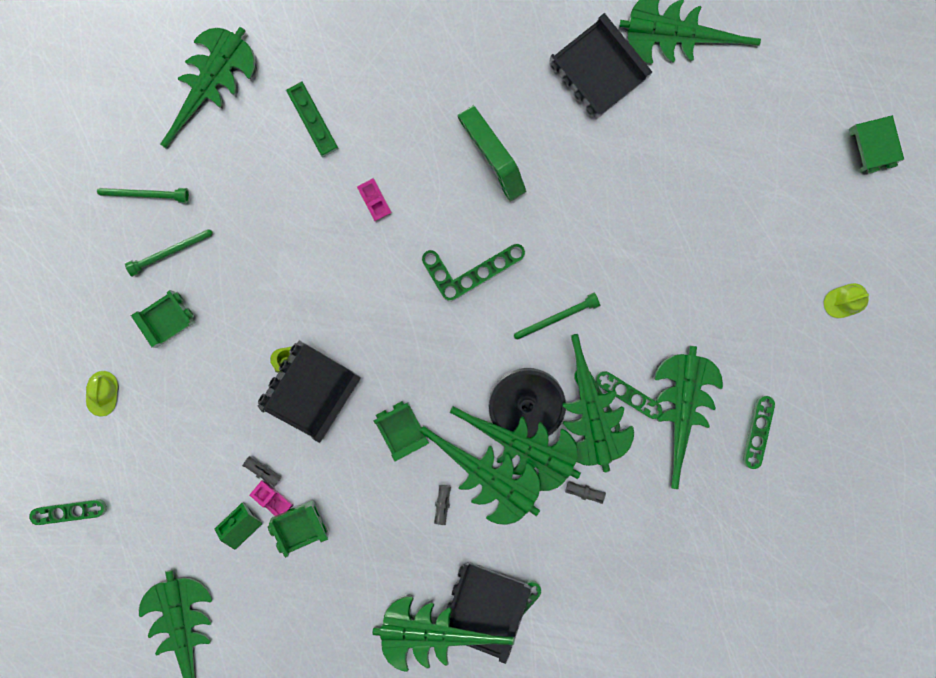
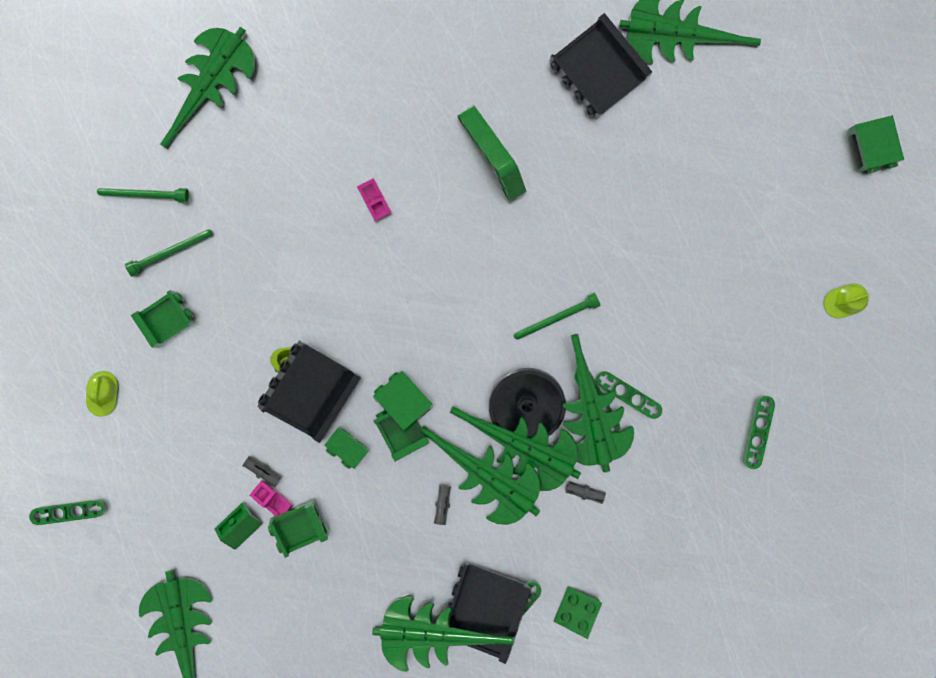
(312, 119): green tile -> none
(346, 448): none -> green brick
(402, 400): none -> green panel
(472, 274): green beam -> none
(578, 612): none -> green hinge
(689, 375): green animal -> none

